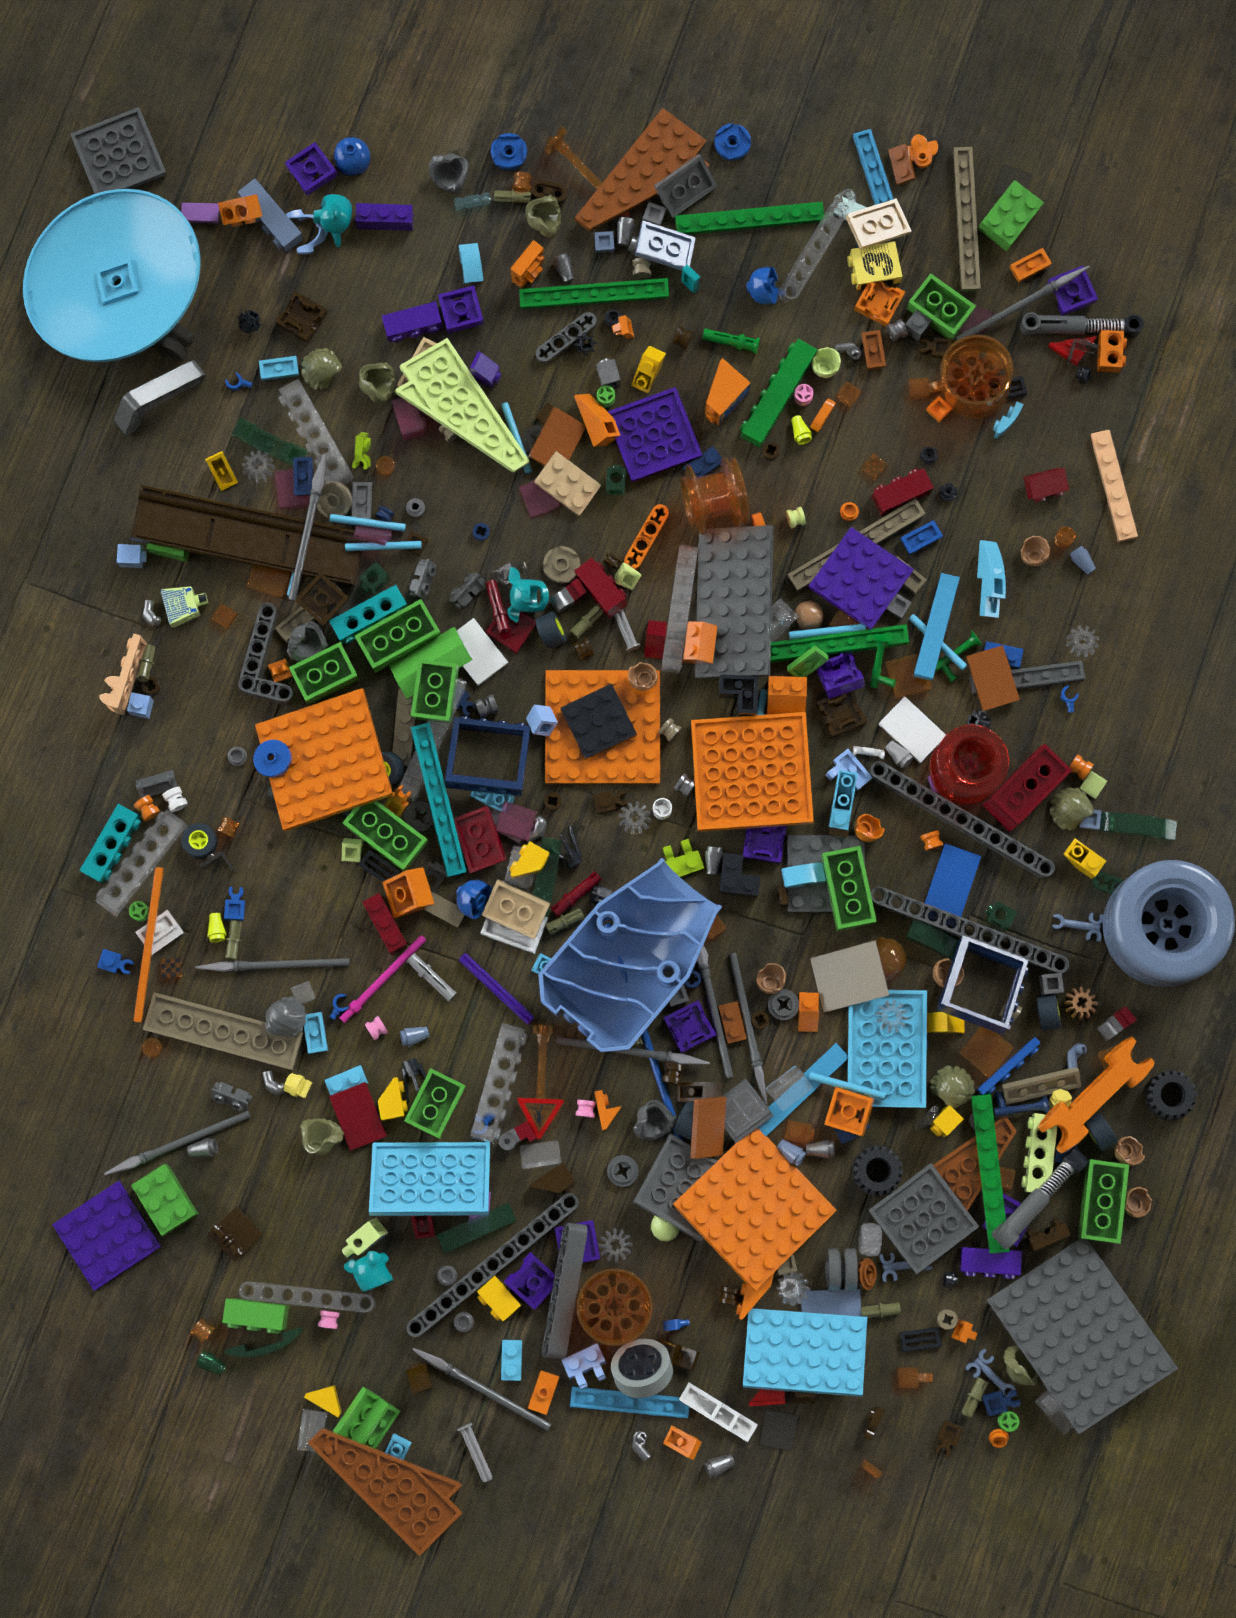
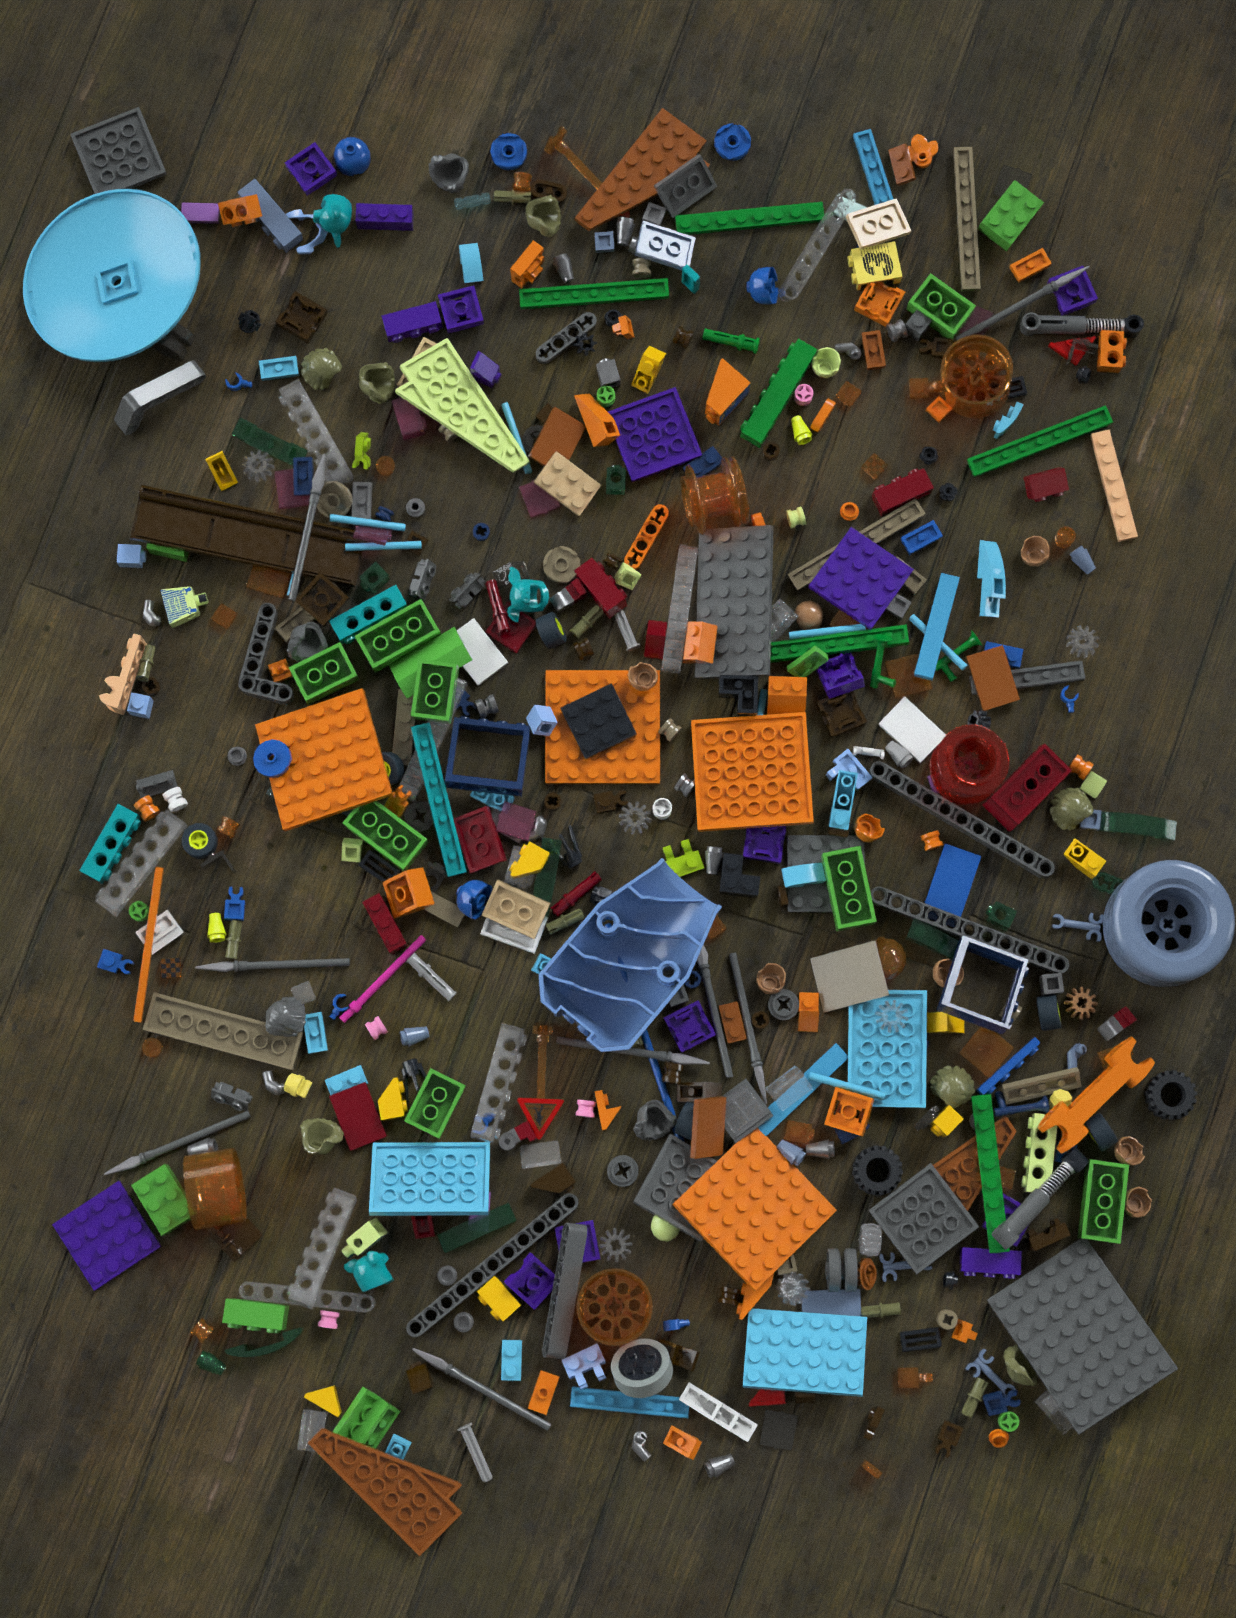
(214, 1188): none -> clear orange wheel
(308, 1296): none -> clear brick
(496, 988): dark purple axle -> none
(1039, 441): none -> green plate

